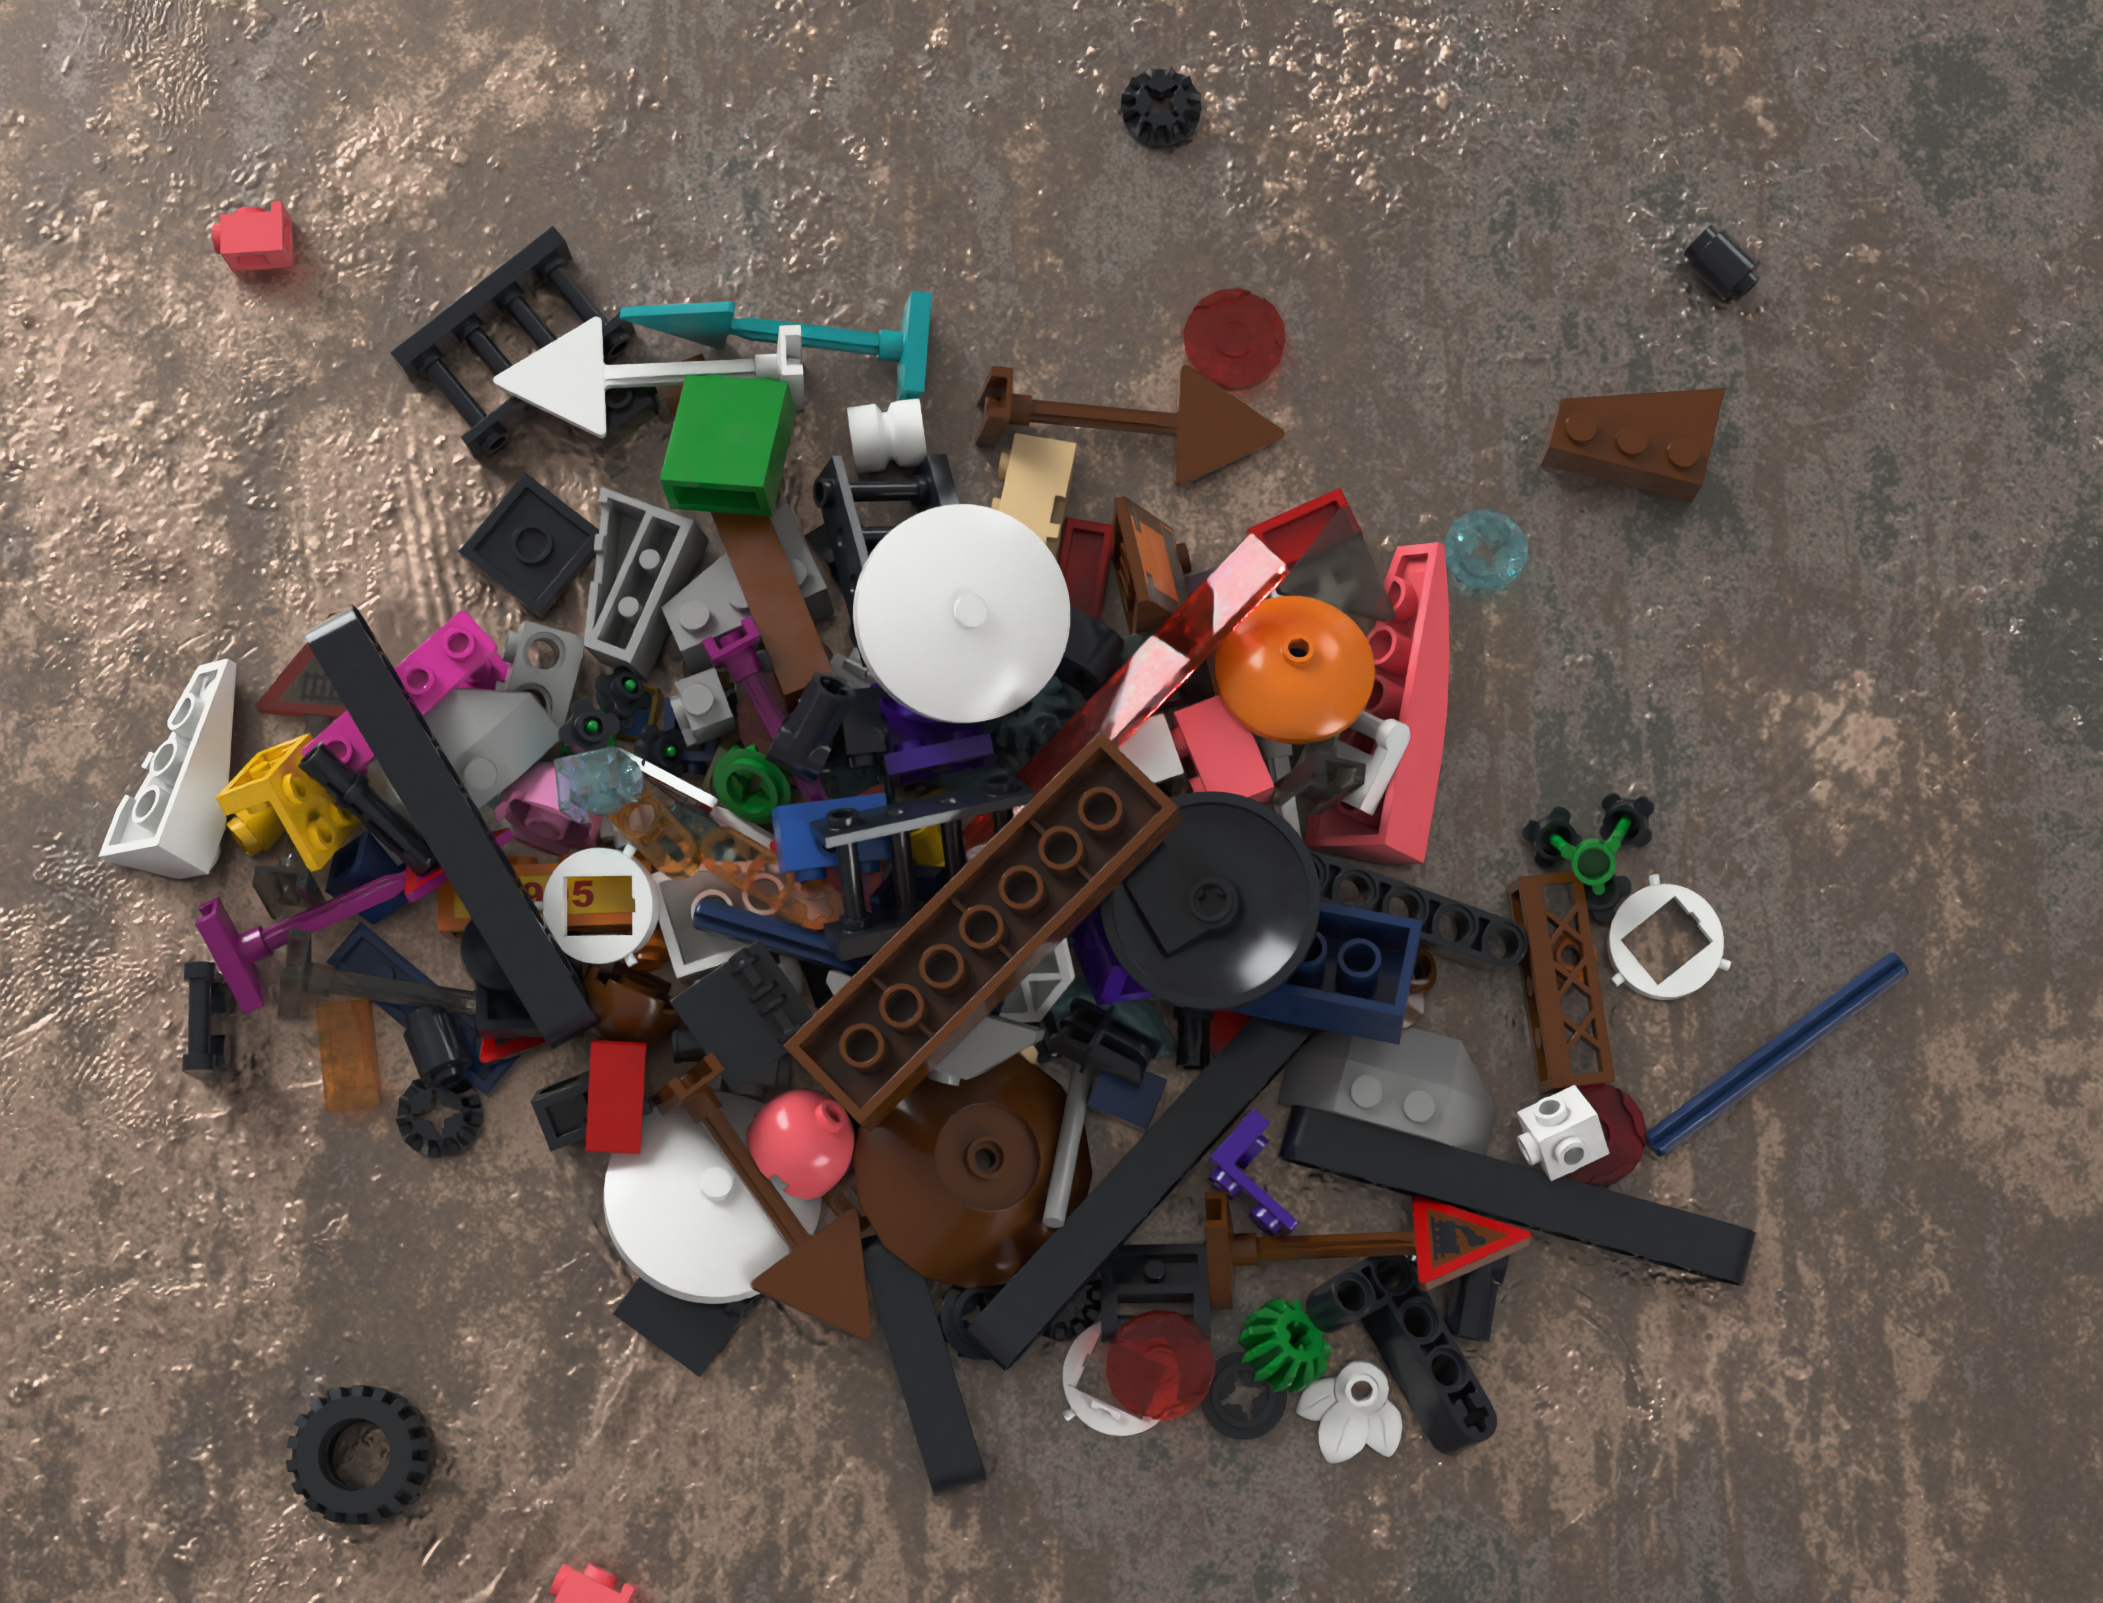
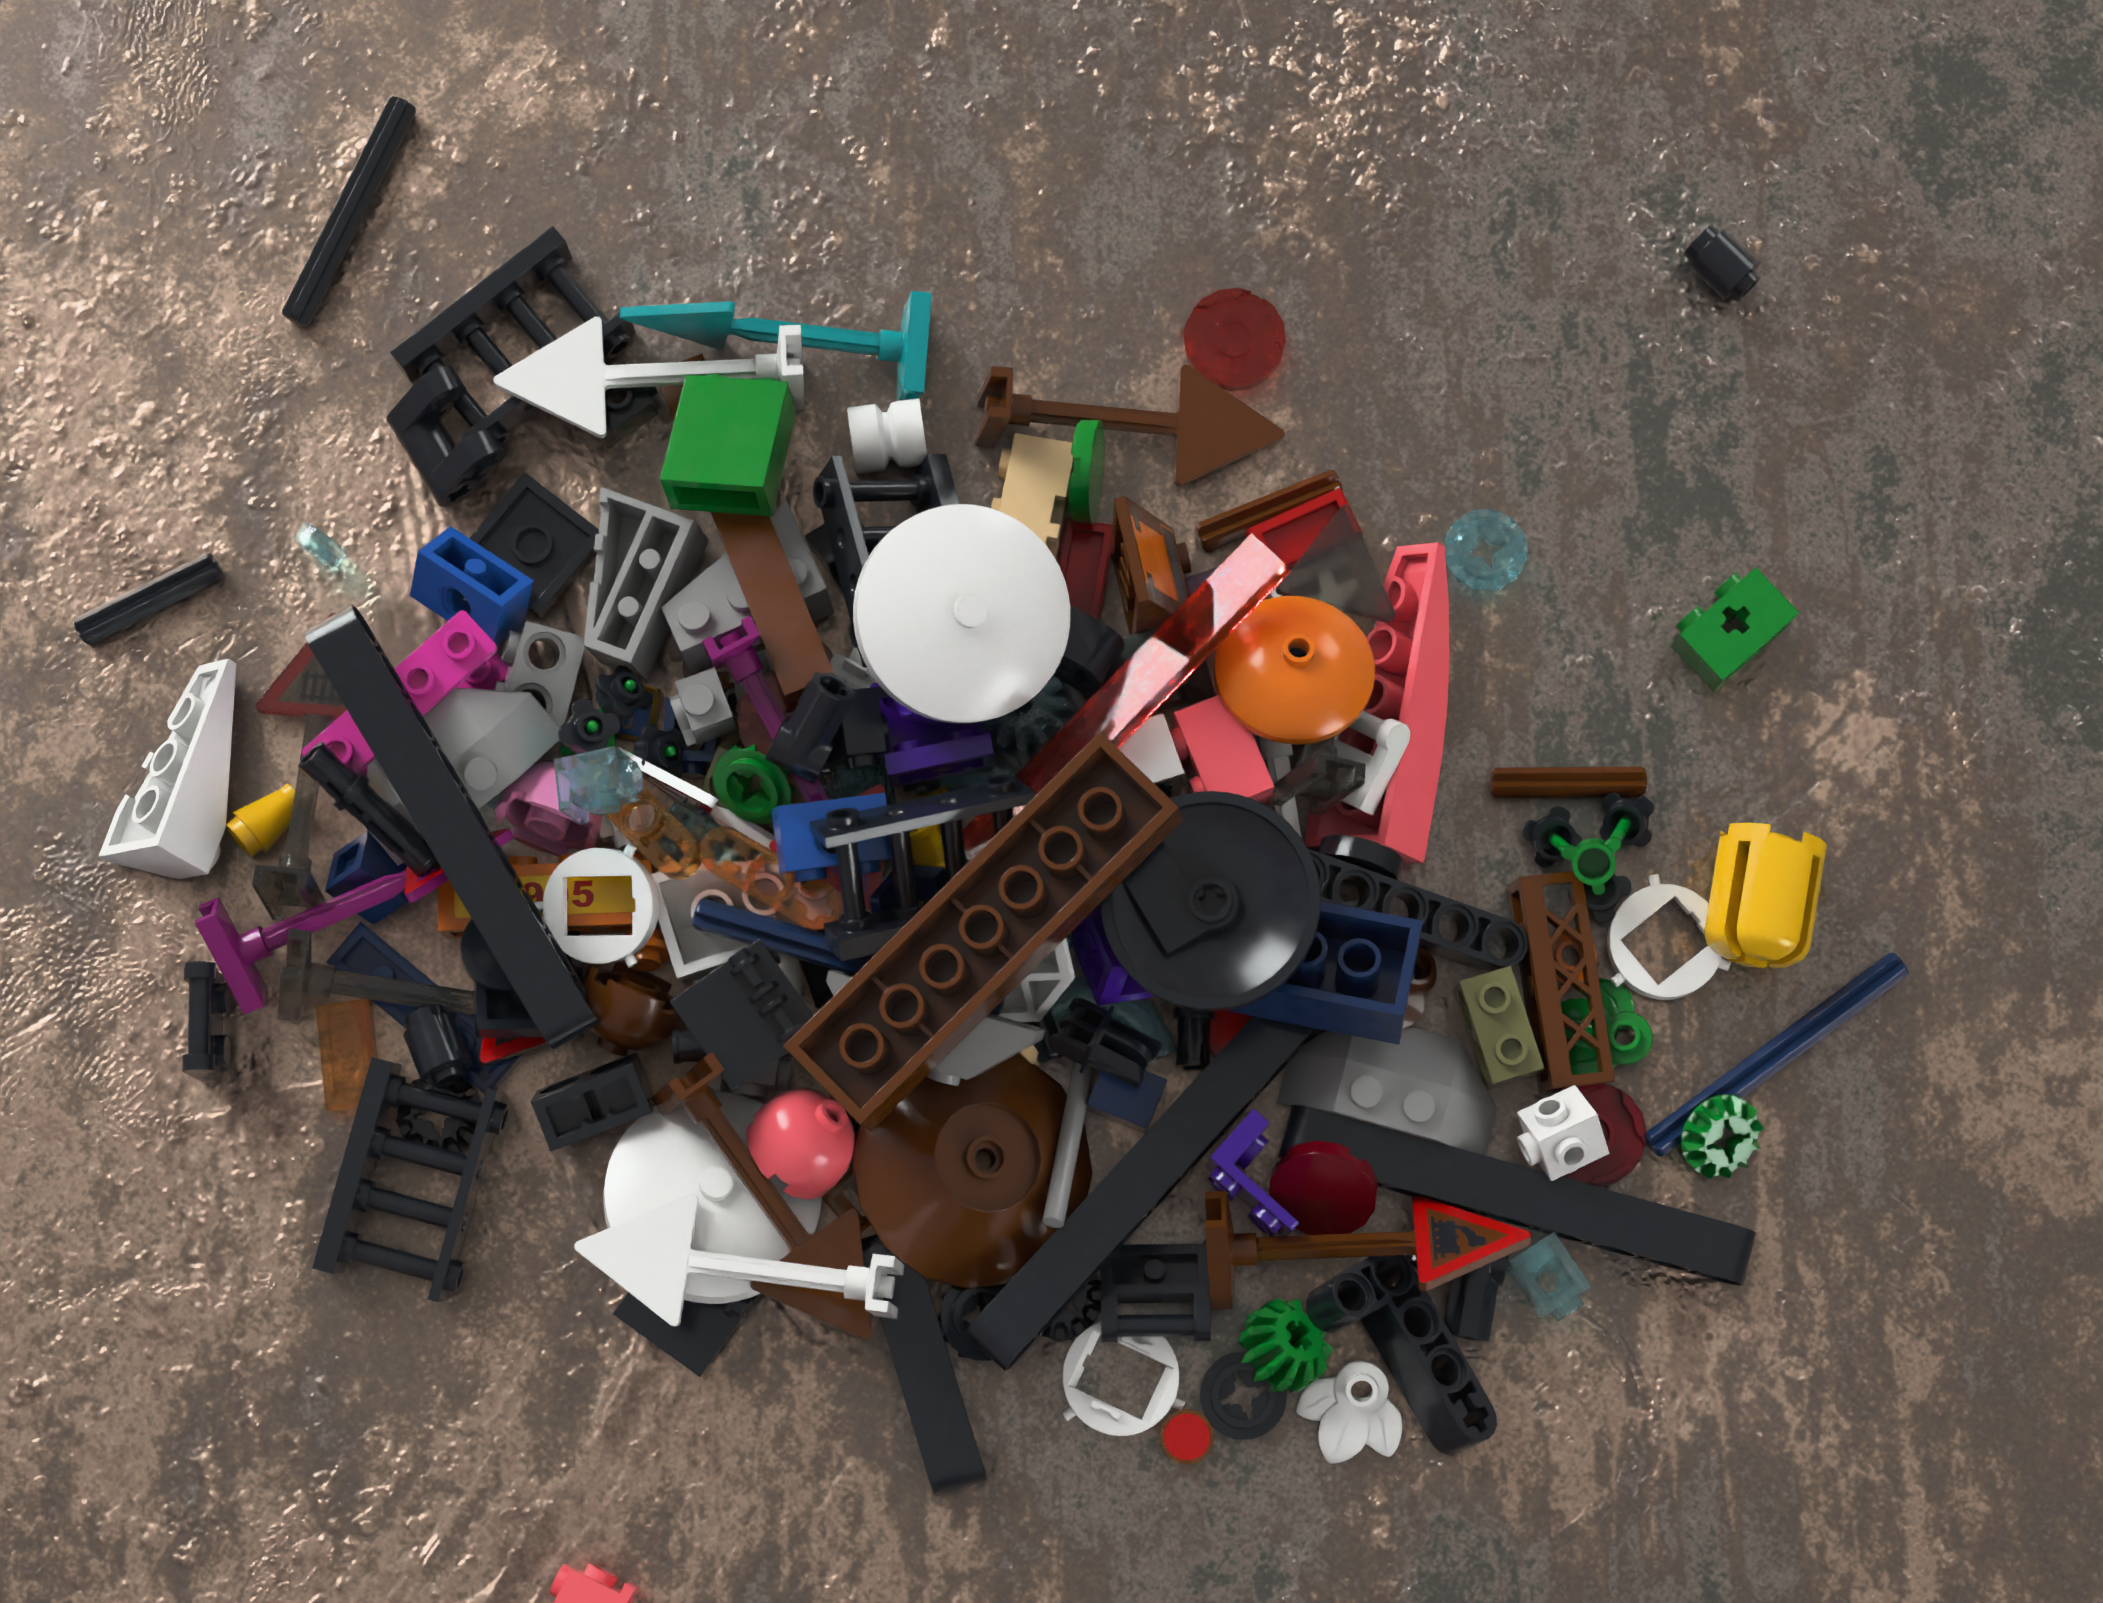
(148, 598): none -> black axle
(255, 238): coral brick -> none
(299, 801): yellow bracket -> none
(316, 1442): black tyre -> none
(319, 545): none -> clear light blue tile
(349, 211): none -> black axle
(372, 1141): none -> black fence
(446, 468): none -> black connector
(462, 575): none -> blue brick
(616, 1097): red tile -> none
(656, 1255): none -> white piece
(1088, 471): none -> green tile
(1160, 1364): clear red tile -> none
(1161, 128): black gear -> none
(1186, 1436): none -> red tile
(1234, 522): none -> reddish brown axle
(1324, 1188): none -> dark red tile
(1363, 853): none -> black piece
(1498, 1028): none -> olive brick
(1552, 1257): none -> clear light blue brick
(1567, 782): none -> reddish brown axle
(1619, 1016): none -> green plate
(1637, 439): reddish brown wedge -> none
(1707, 1125): none -> green gear
(1719, 654): none -> green brick
(1764, 896): none -> yellow cylinder

